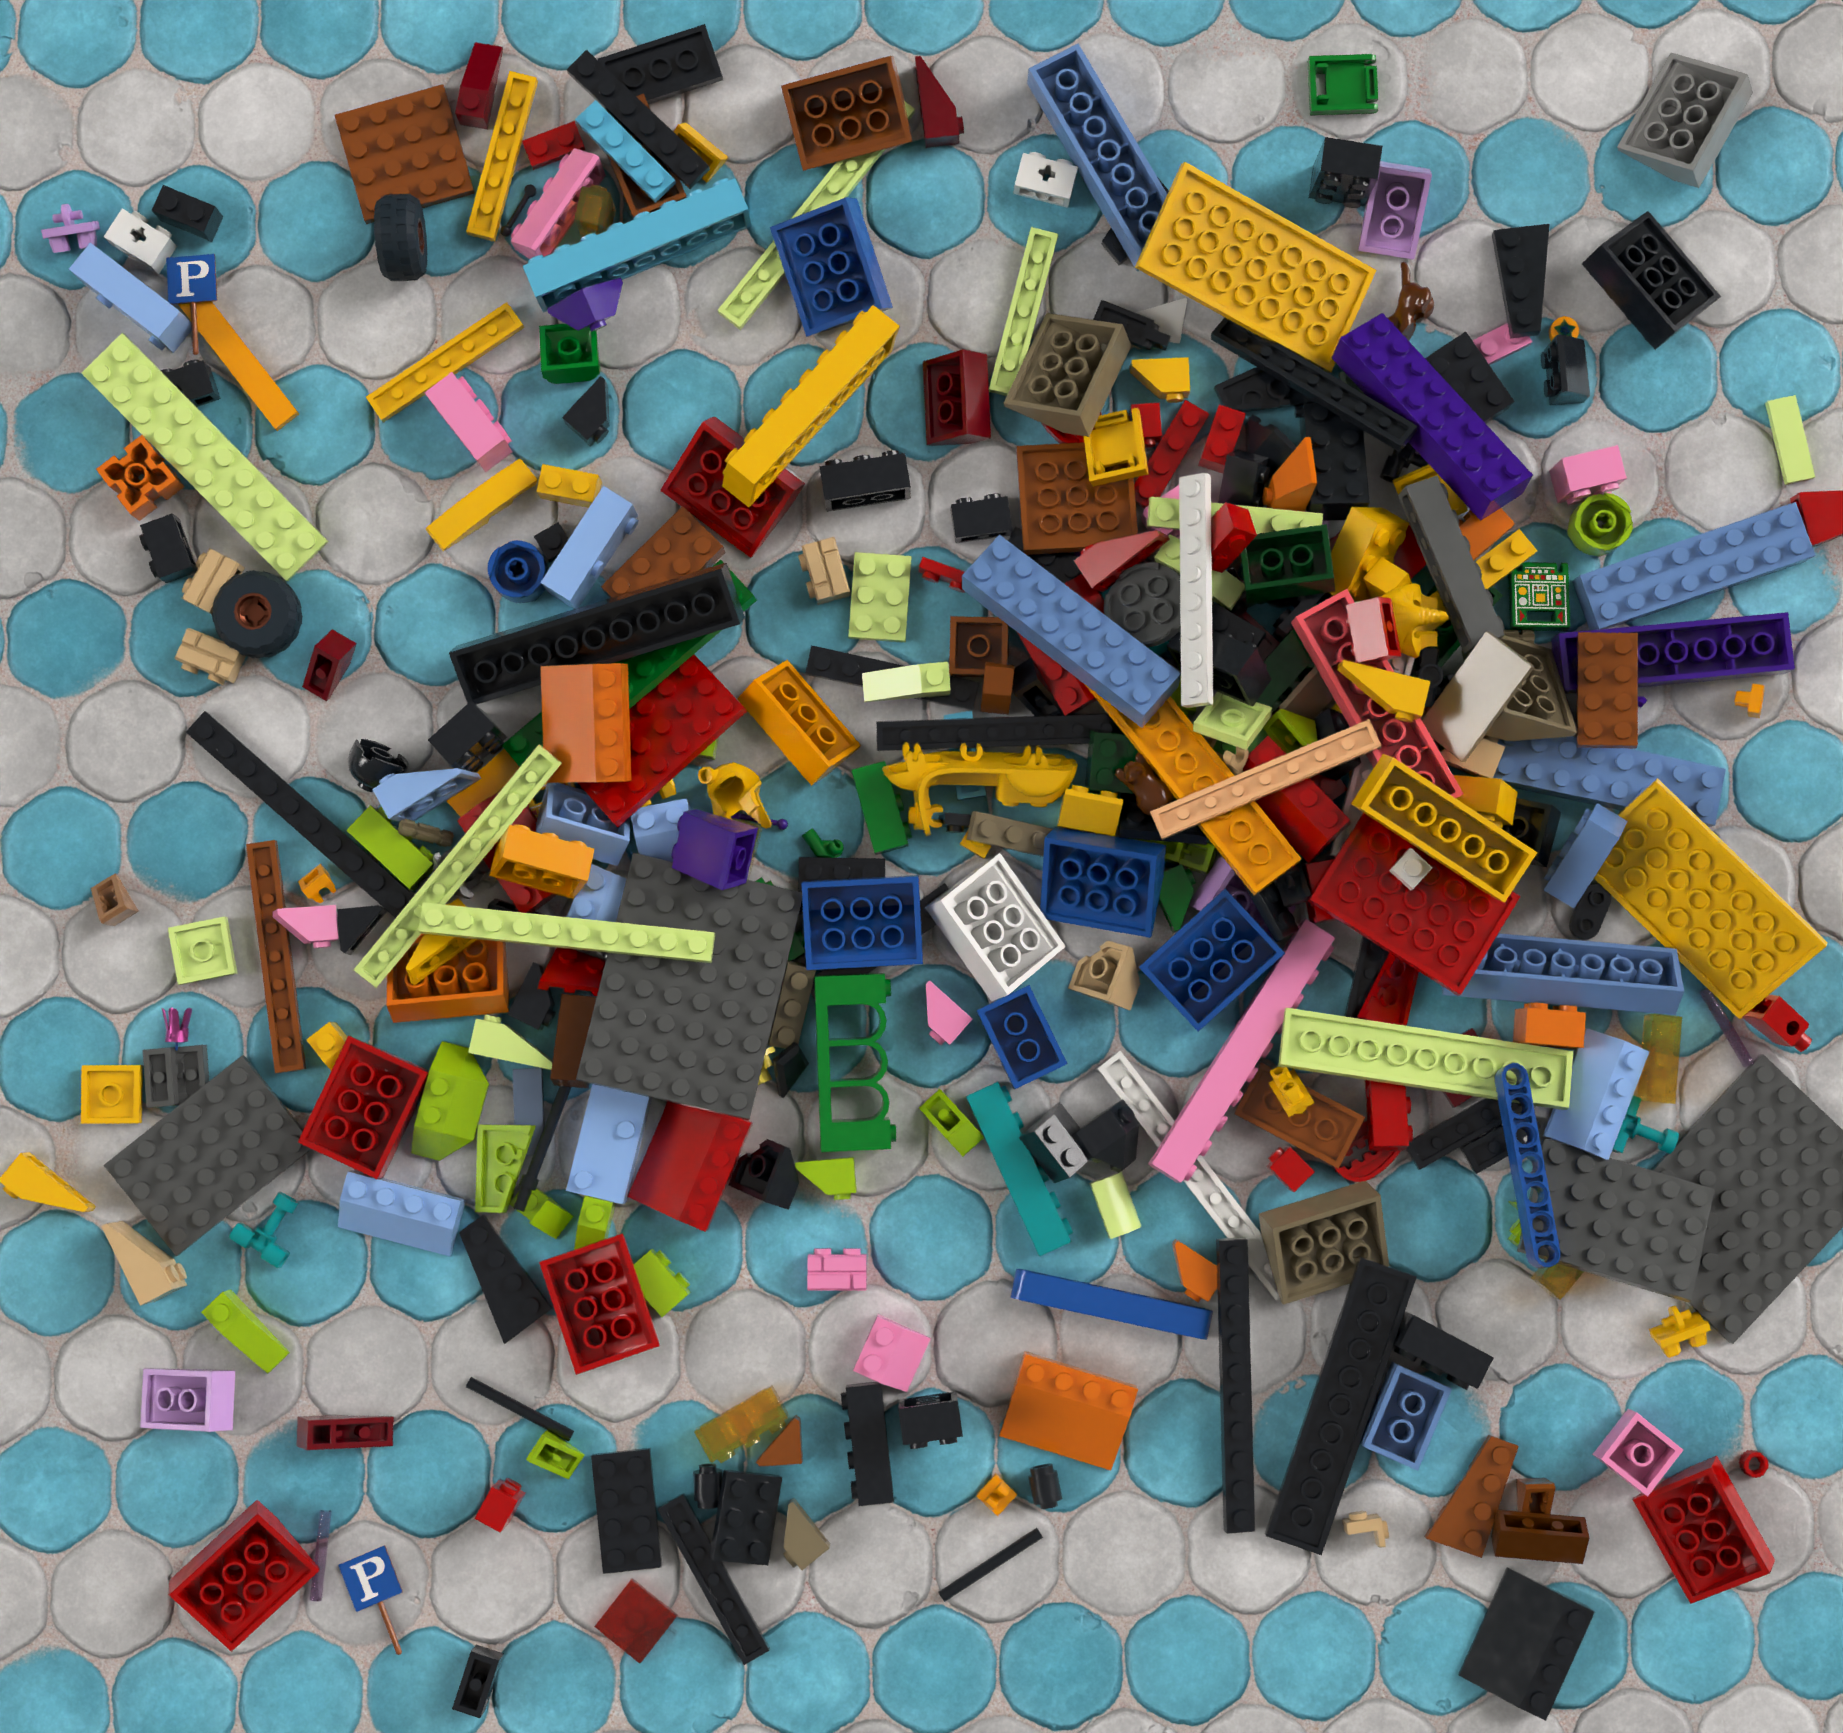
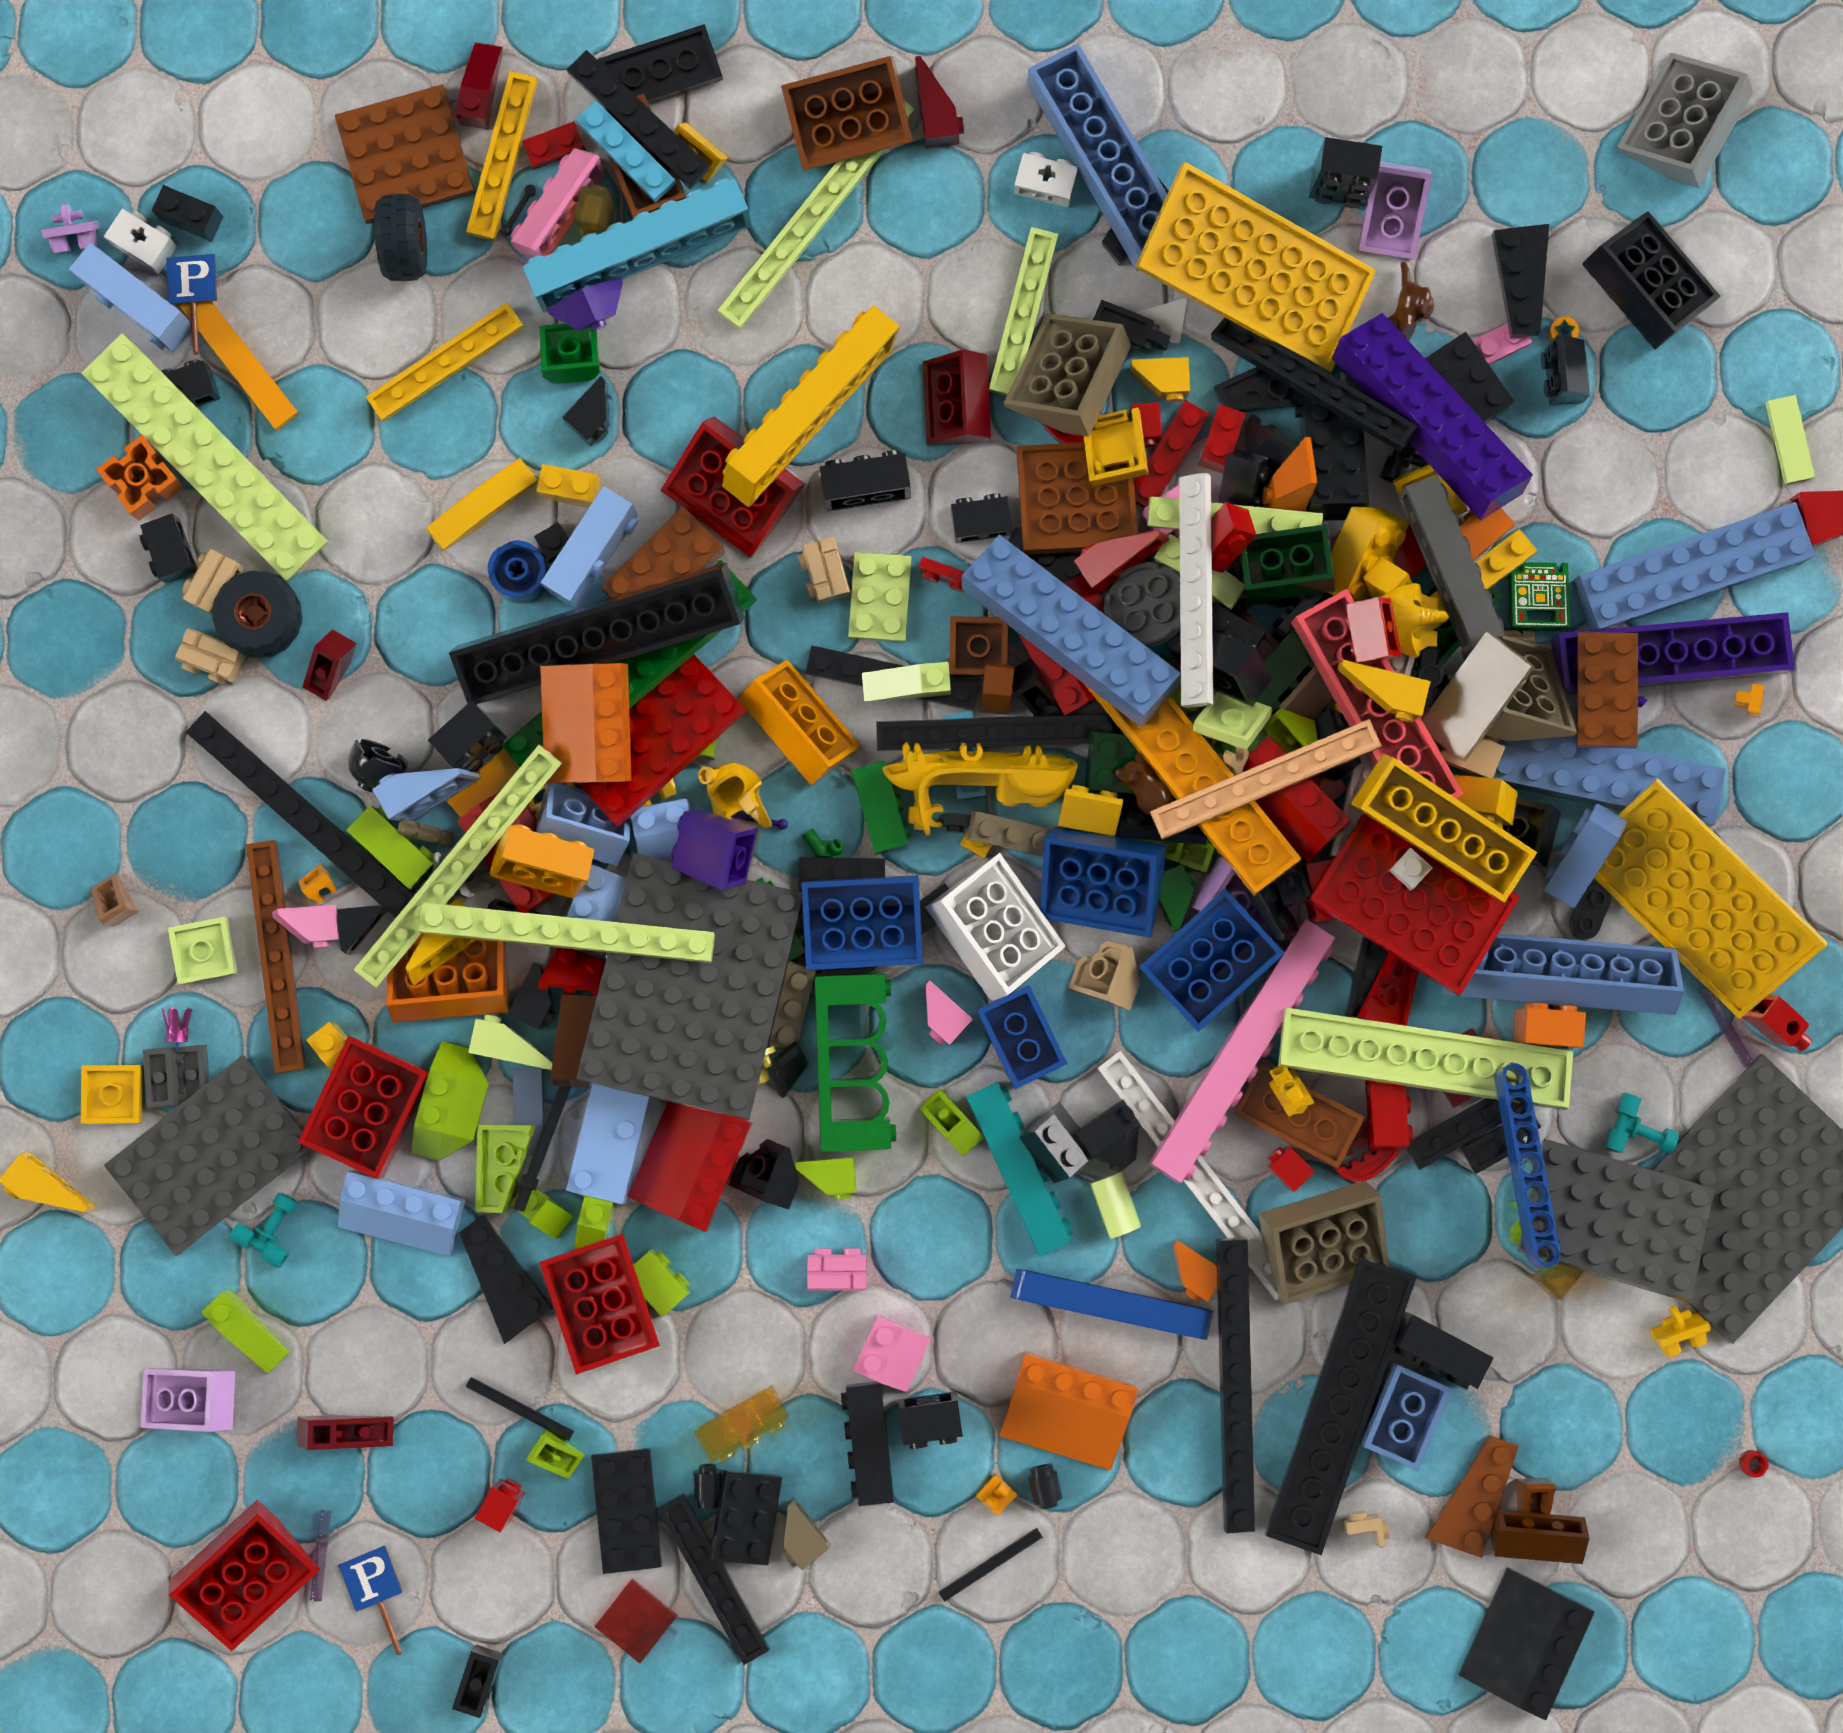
(145, 1265): tan slope -> none
(470, 420): bright pink brick -> none
(786, 1447): dark orange slope -> none
(830, 265): blue slope -> none
(1347, 84): green container -> none
(1587, 475): bright pink brick -> none
(1600, 1094): light blue slope -> none
(1615, 528): lime brick -> none
(1638, 1452): bright pink brick -> none
(1660, 1071): clear yellow brick -> none
(1705, 1531): red slope -> none

